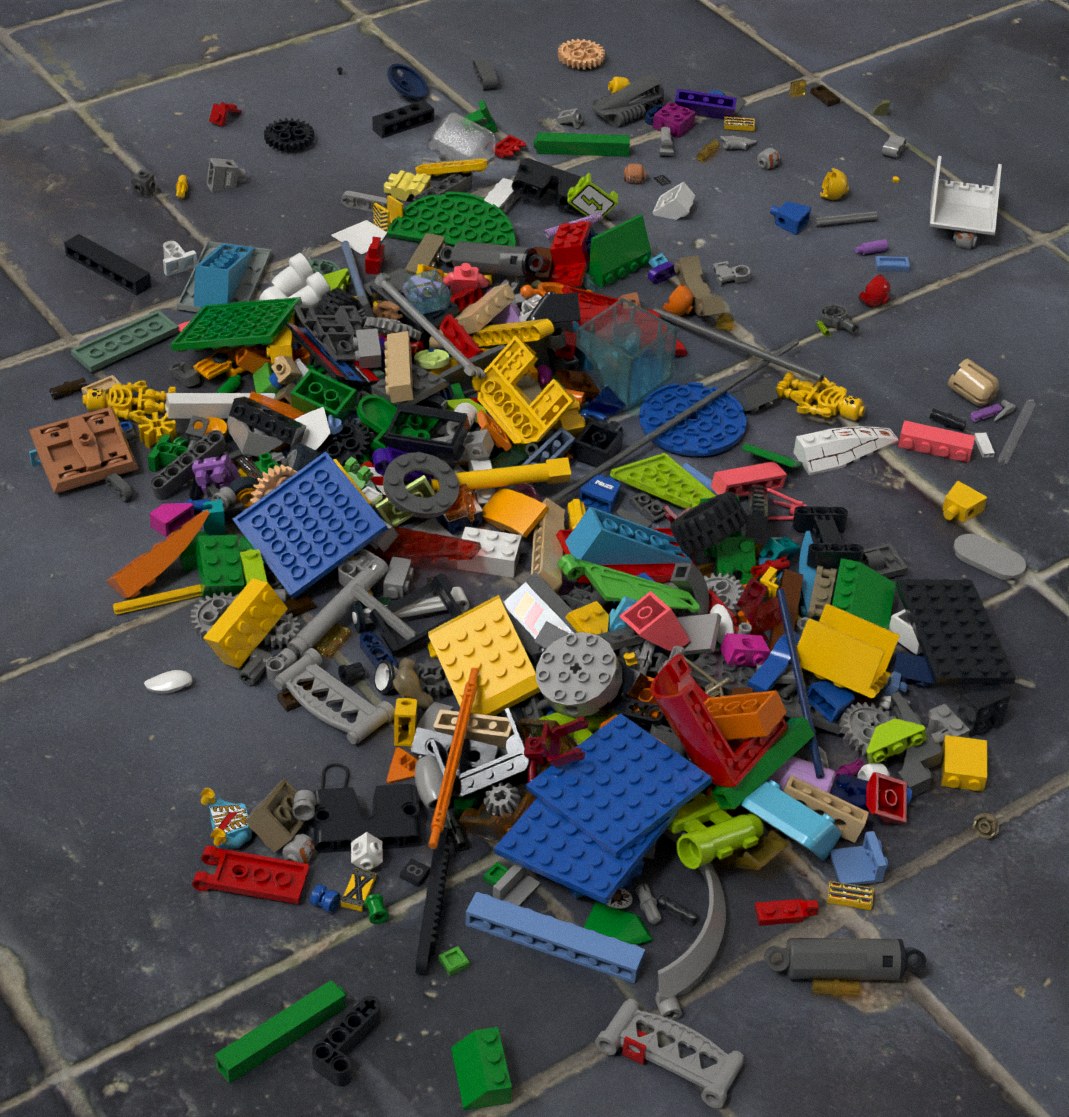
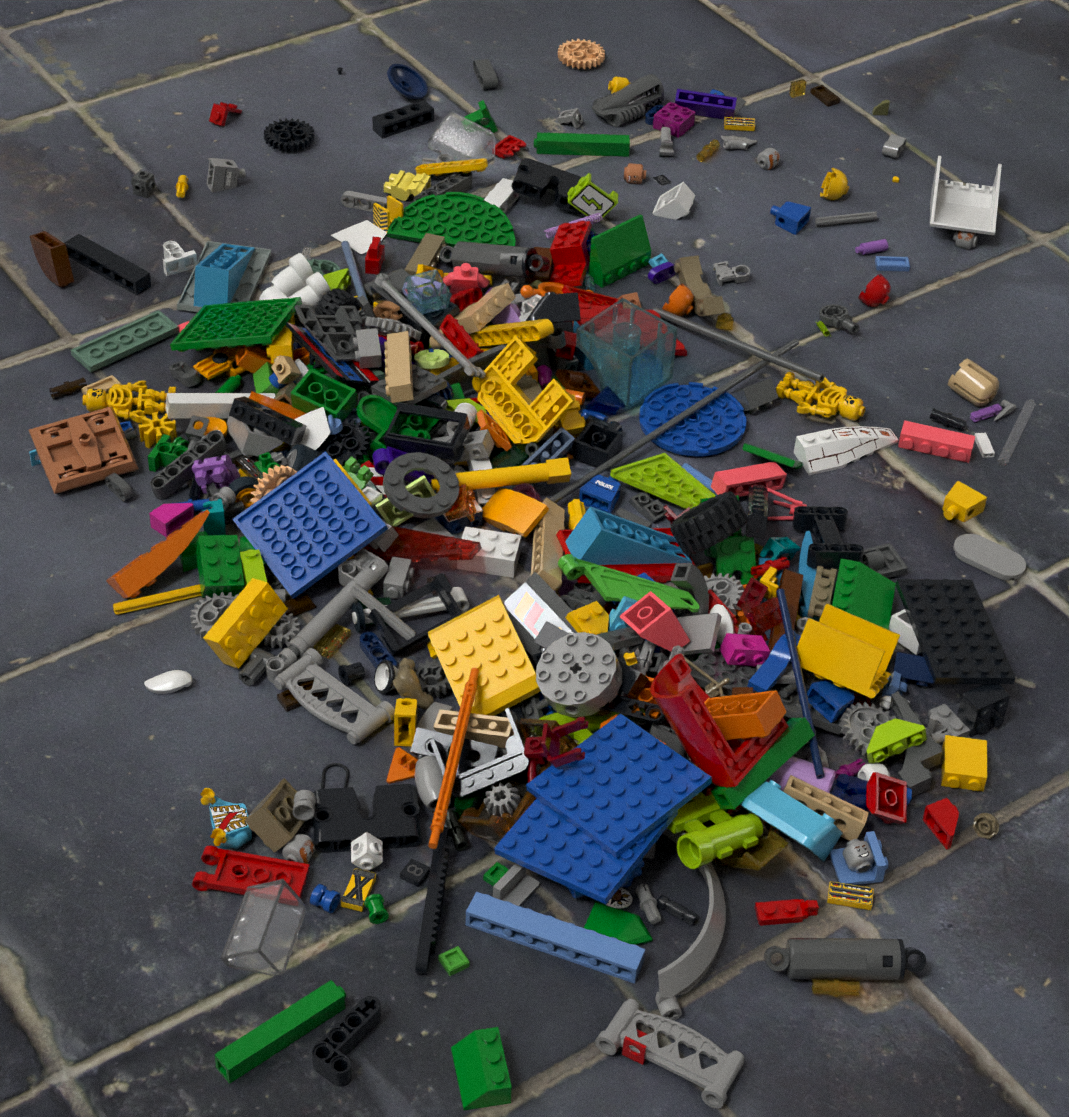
(52, 258): none -> reddish brown brick
(265, 929): none -> clear windscreen
(858, 856): none -> light grey head
(942, 820): none -> red slope

